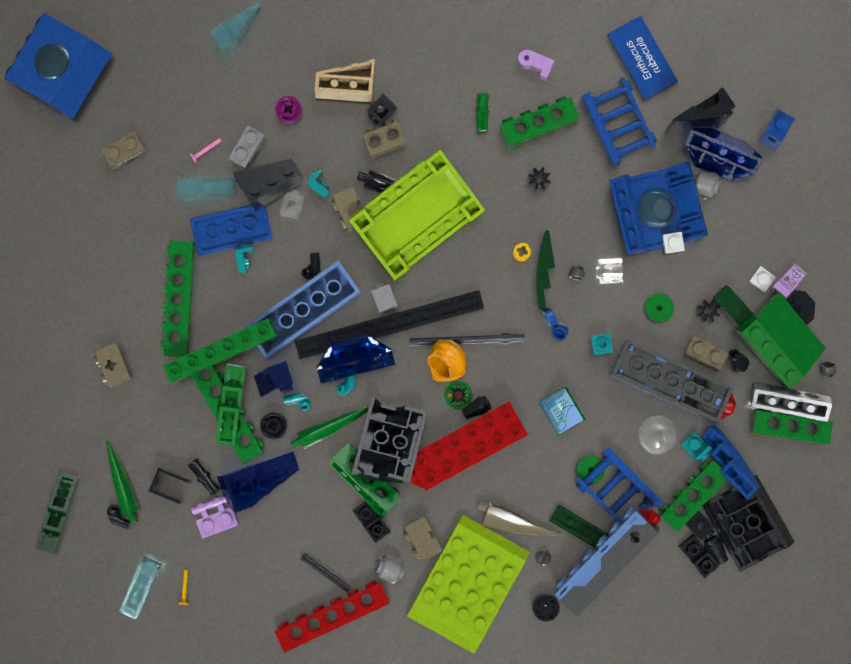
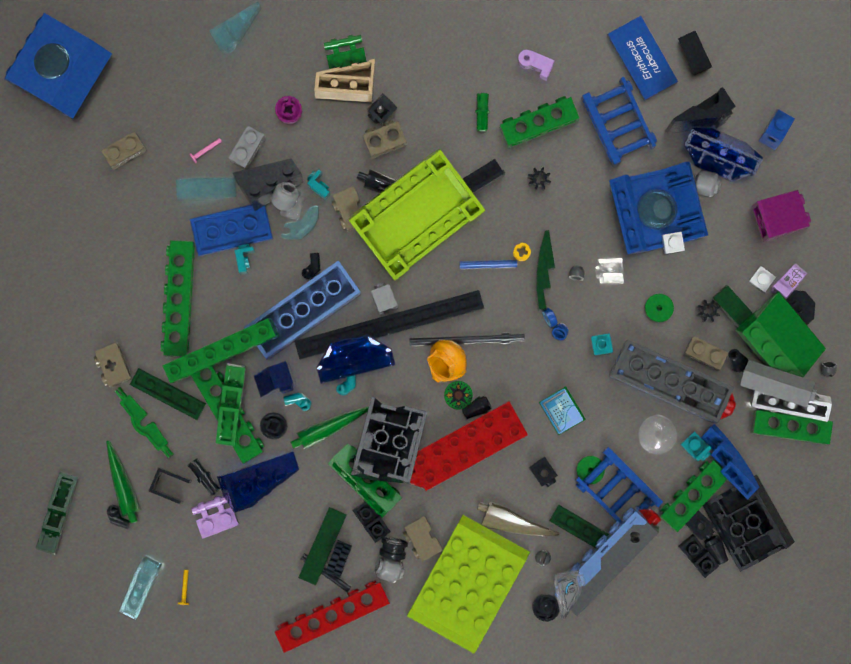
(137, 414): none -> green piece
(168, 394): none -> dark green tile
(284, 196): none -> light grey head
(302, 227): none -> clear light blue piece
(322, 546): none -> dark green tile
(338, 559): none -> black wheel
(345, 58): none -> green plate
(393, 548): none -> black wheel
(484, 176): none -> black panel
(488, 264): none -> blue bar
(536, 470): none -> black brick
(568, 589): none -> clear slope
(695, 52): none -> black slope
(778, 384): none -> light grey brick
(781, 215): none -> magenta slope

